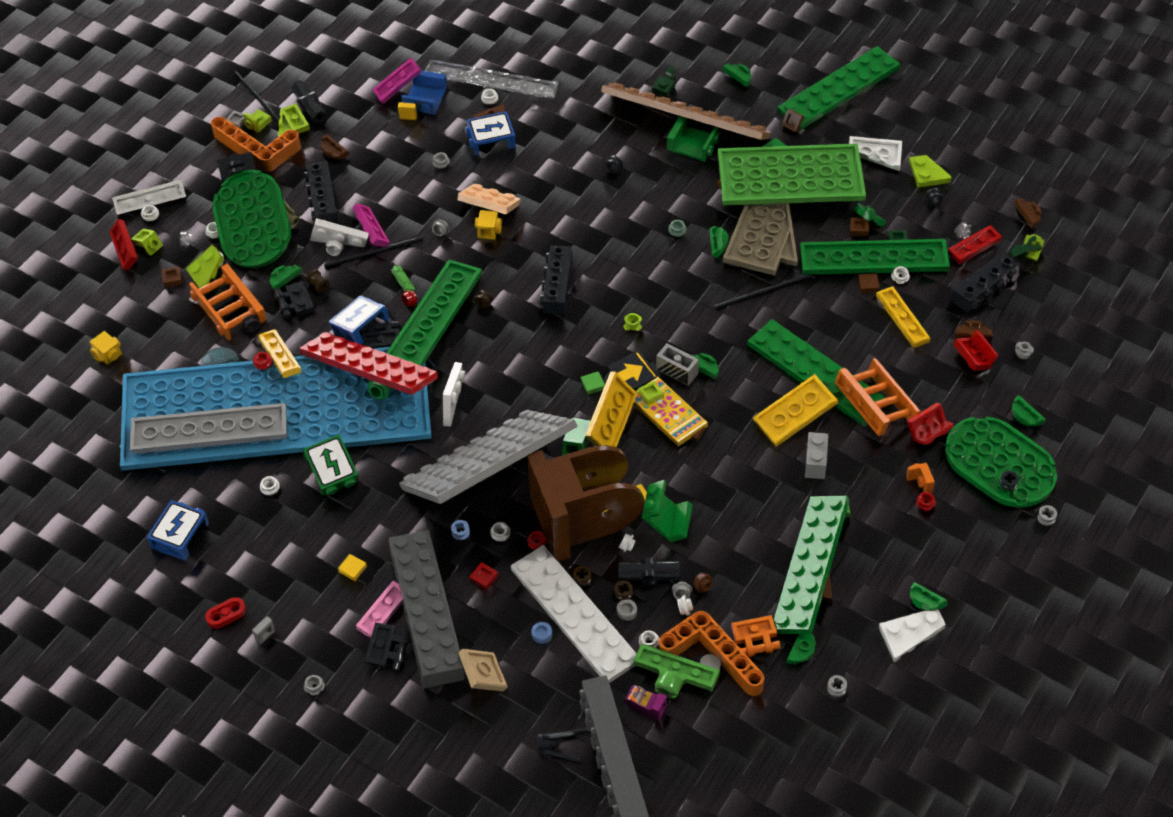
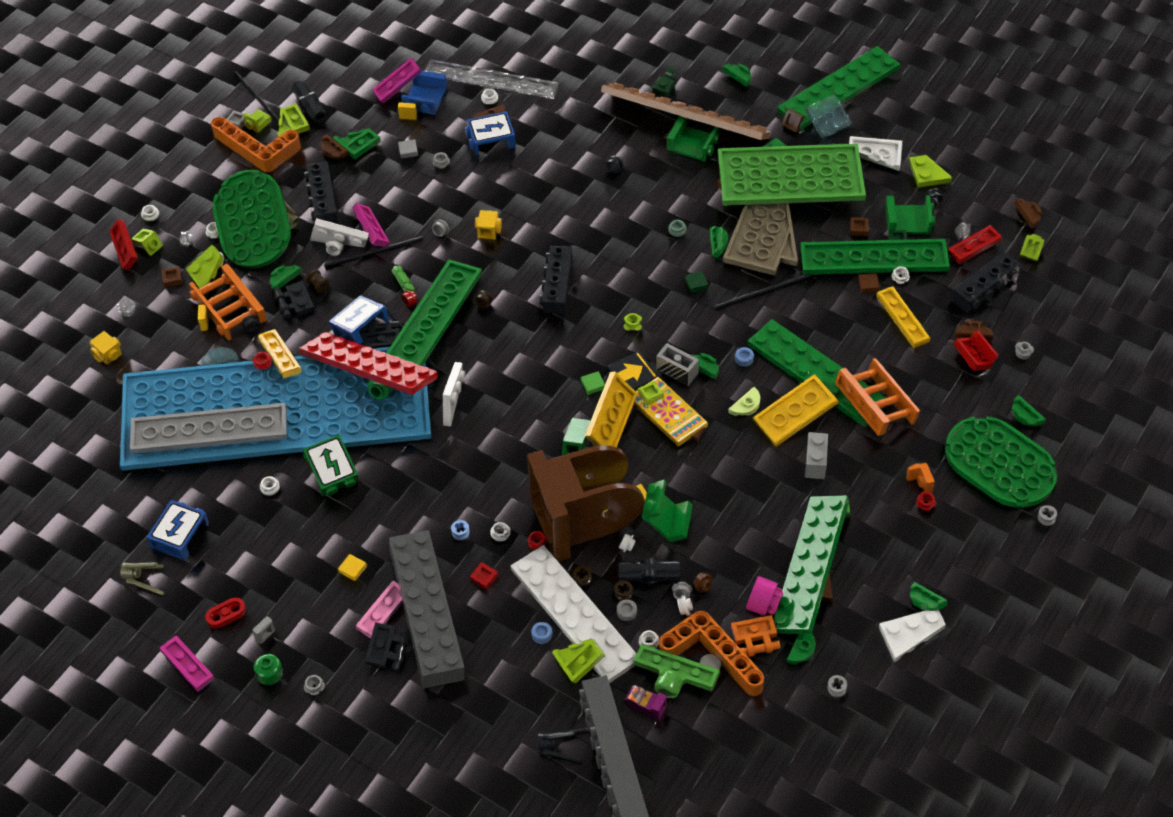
(126, 307): none -> clear plate
(132, 571): none -> olive plant
(149, 196): white plate -> none
(187, 663): none -> dark pink plate
(203, 317): none -> yellow tile
(235, 164): black brick -> none
(268, 669): none -> green head
(358, 142): none -> green wing
(408, 148): none -> light grey tile
(482, 670): tan plate -> none
(486, 455): light grey plate -> none
(489, 198): light nougat plate -> none
(579, 658): none -> lime wing
(696, 282): none -> dark green tile
(744, 356): none -> medium blue tile
(747, 404): none -> yellowish green plate
(764, 597): none -> dark pink piece
(828, 116): none -> clear light blue plate
(869, 214): green plate -> none
(912, 218): none -> green panel
(929, 424): red bracket -> none
(1009, 475): black bush -> none
(1018, 251): dark green plate -> none

